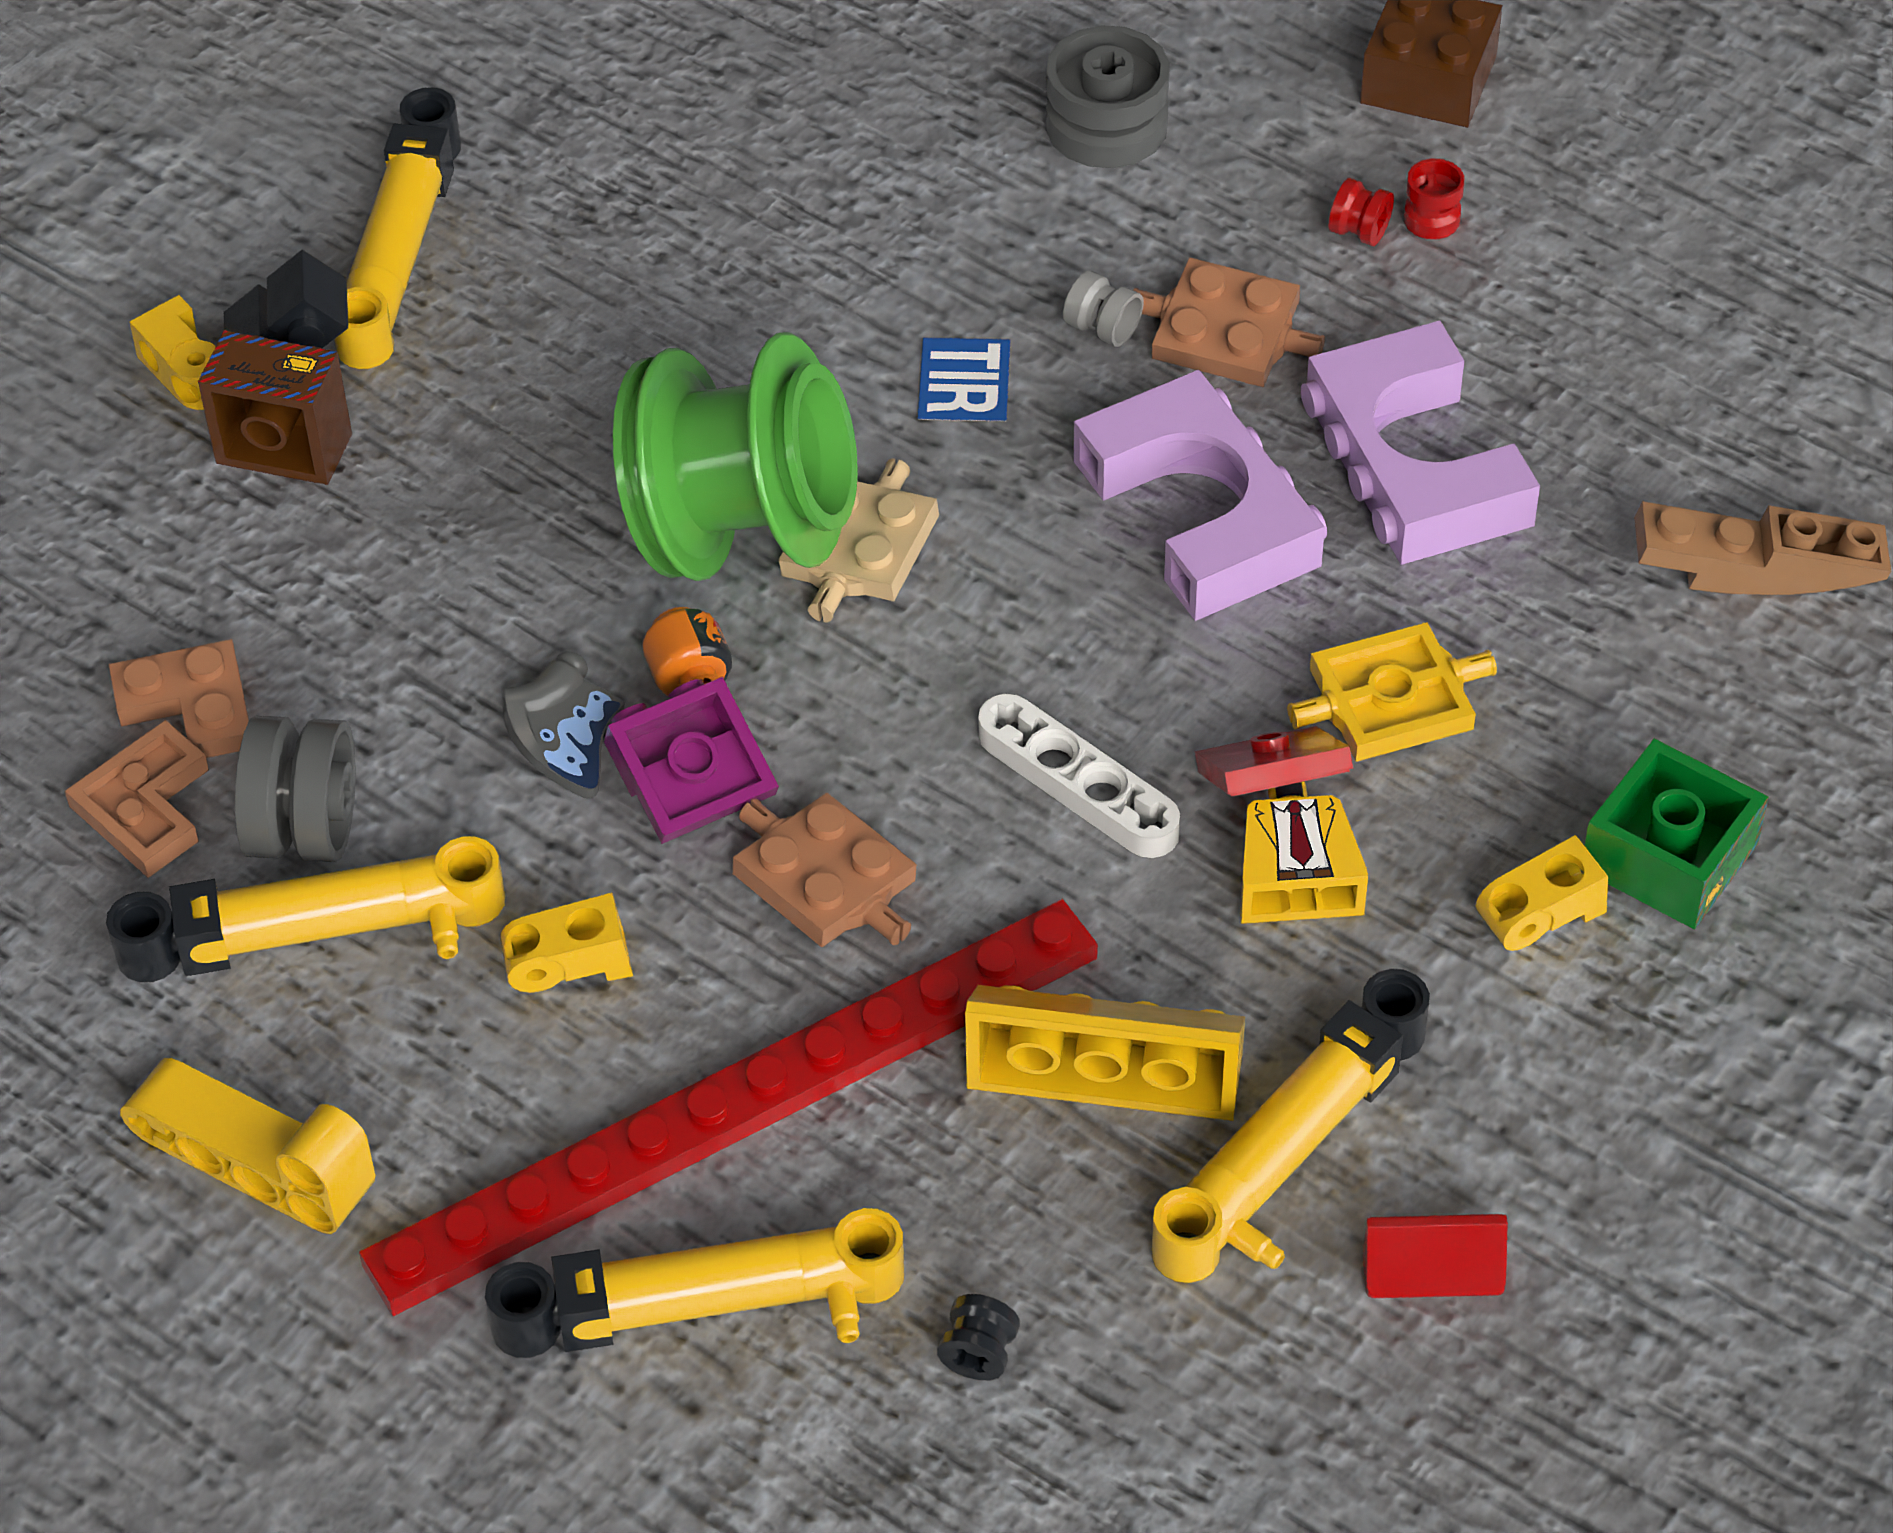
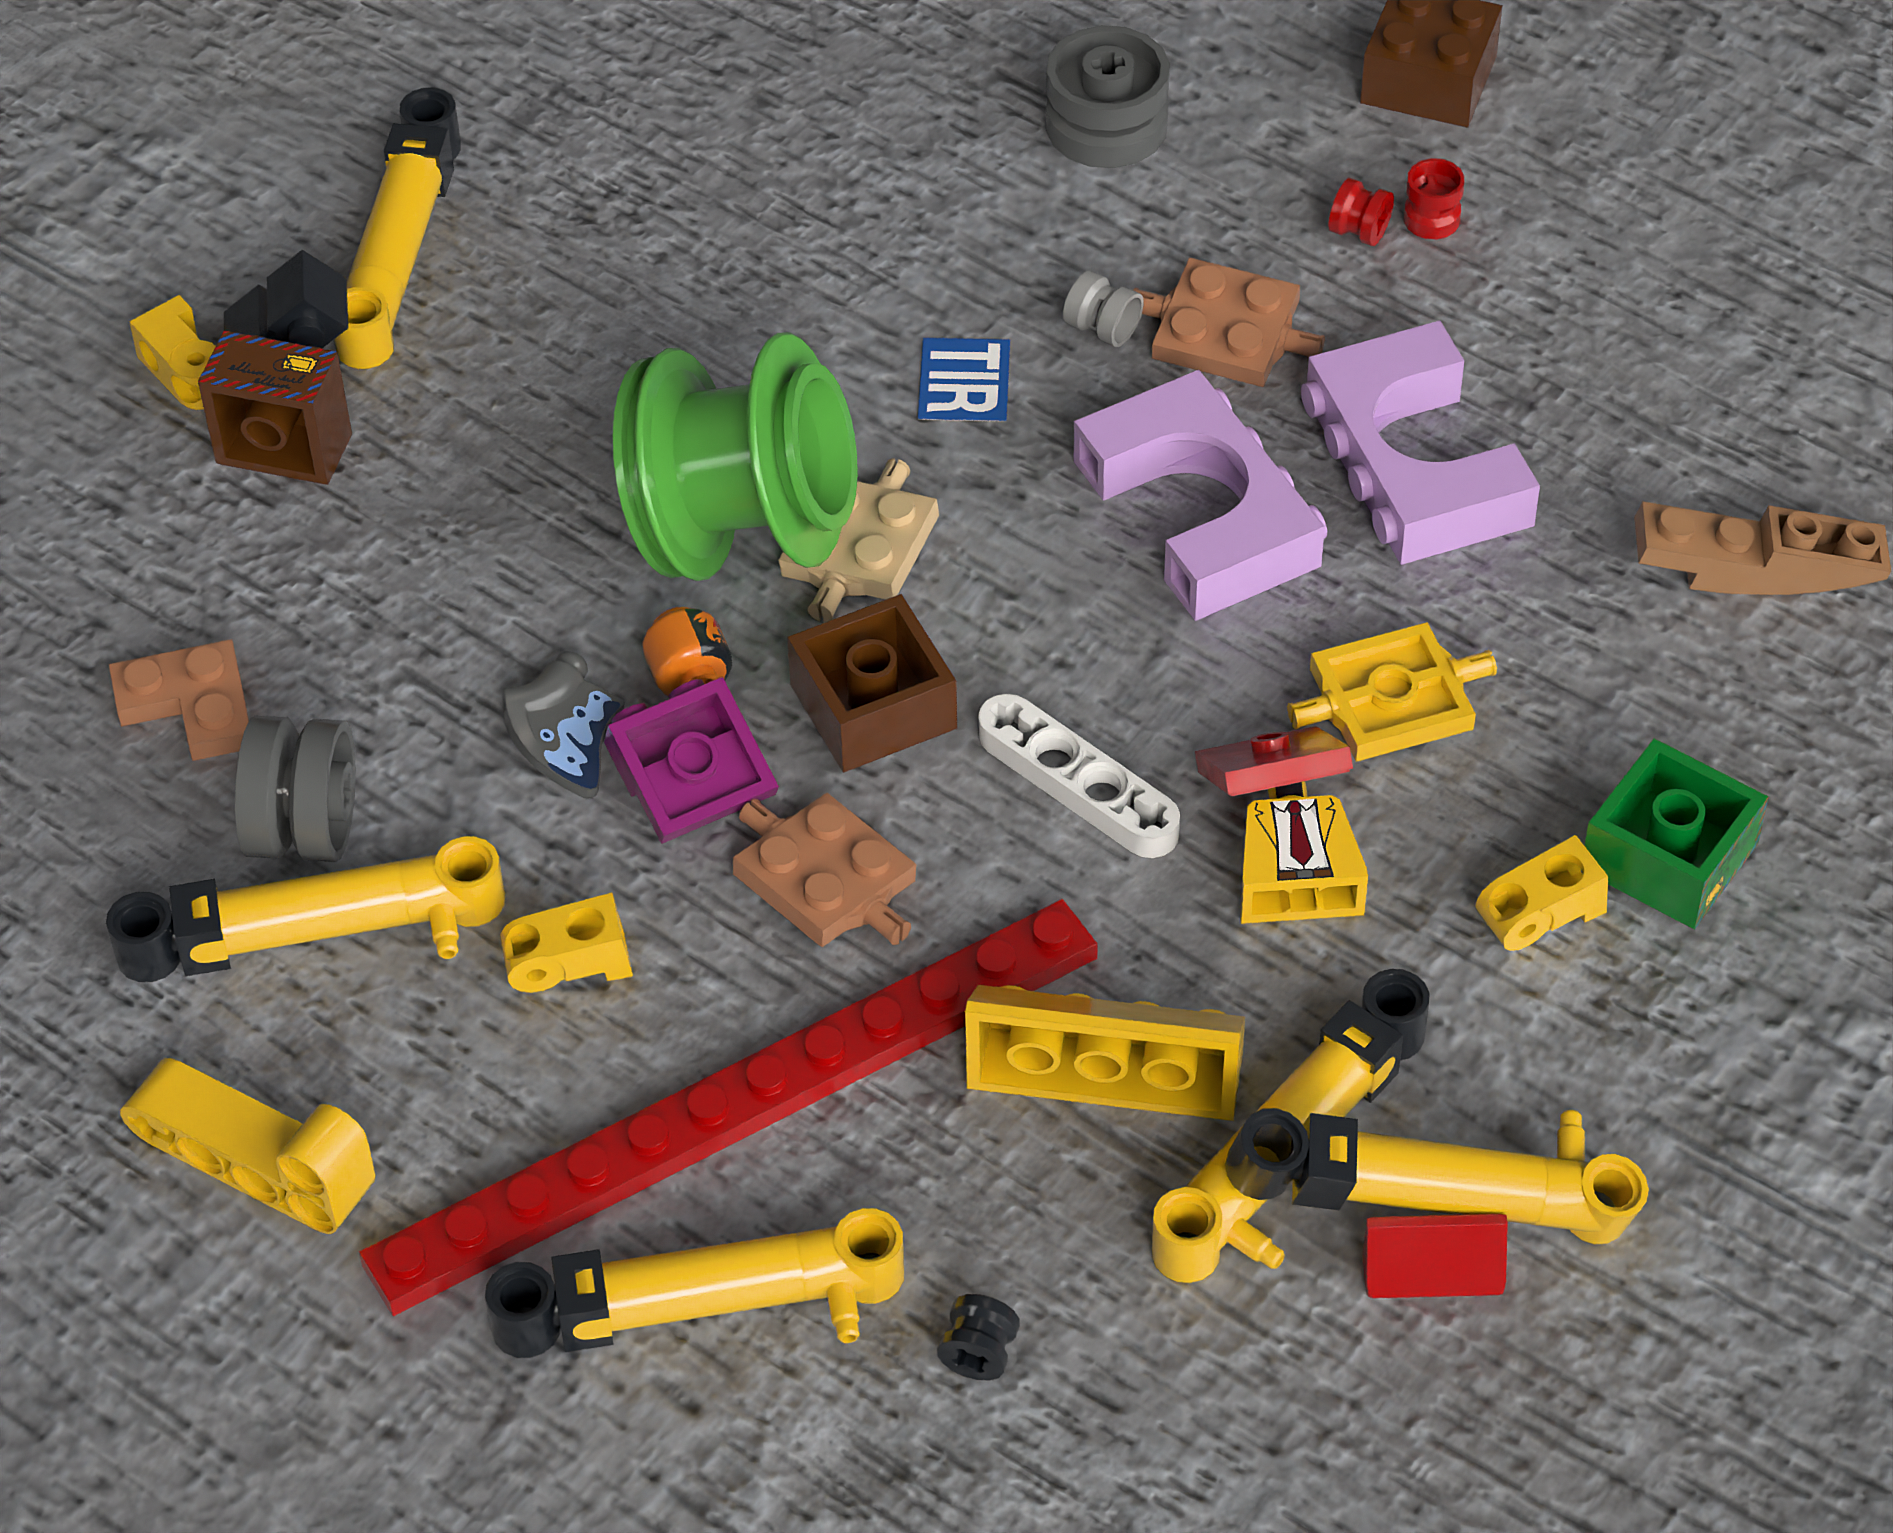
(130, 795): nougat plate -> none
(872, 682): none -> reddish brown brick
(1339, 1163): none -> yellow piece

